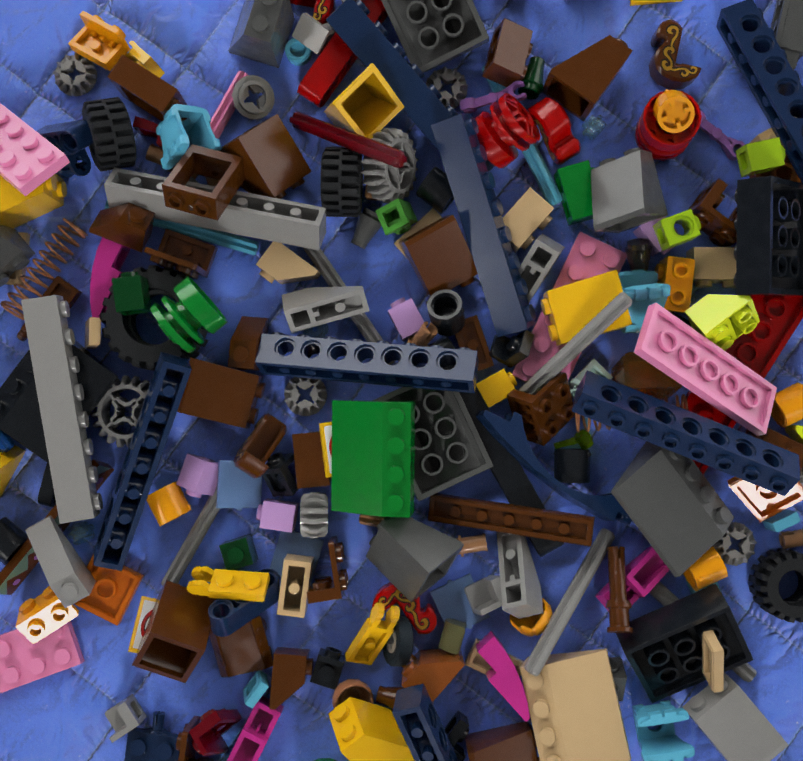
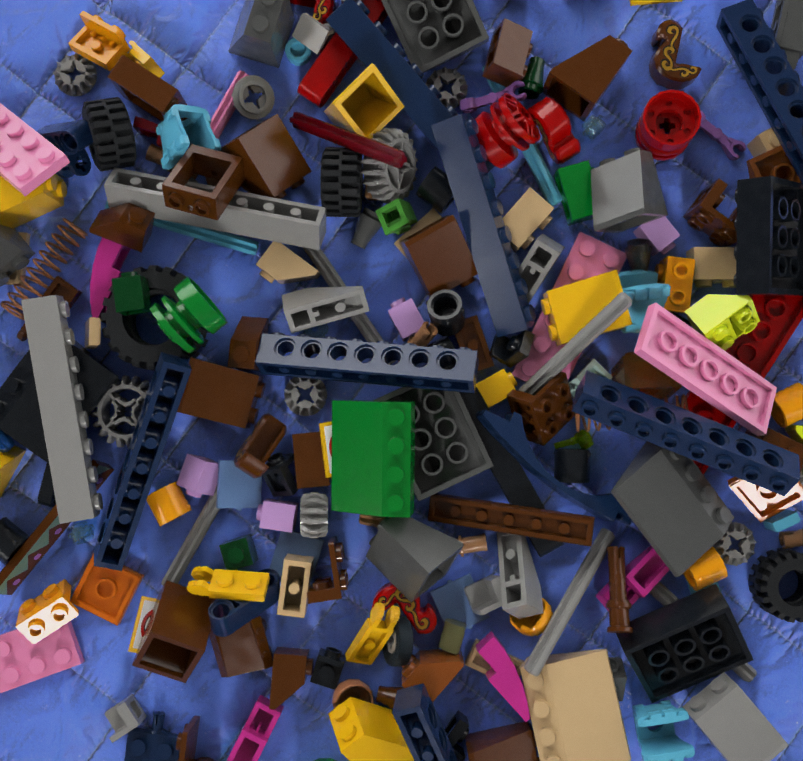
(60, 562): light grey slope -> none
(185, 253): reddish brown bracket -> none
(208, 733): dark red bracket -> none
(255, 689): medium azure tile -> none
(669, 238): lime brick -> none
(673, 111): light orange piece -> none
(713, 661): tan tile -> none
(760, 157): lime brick -> none

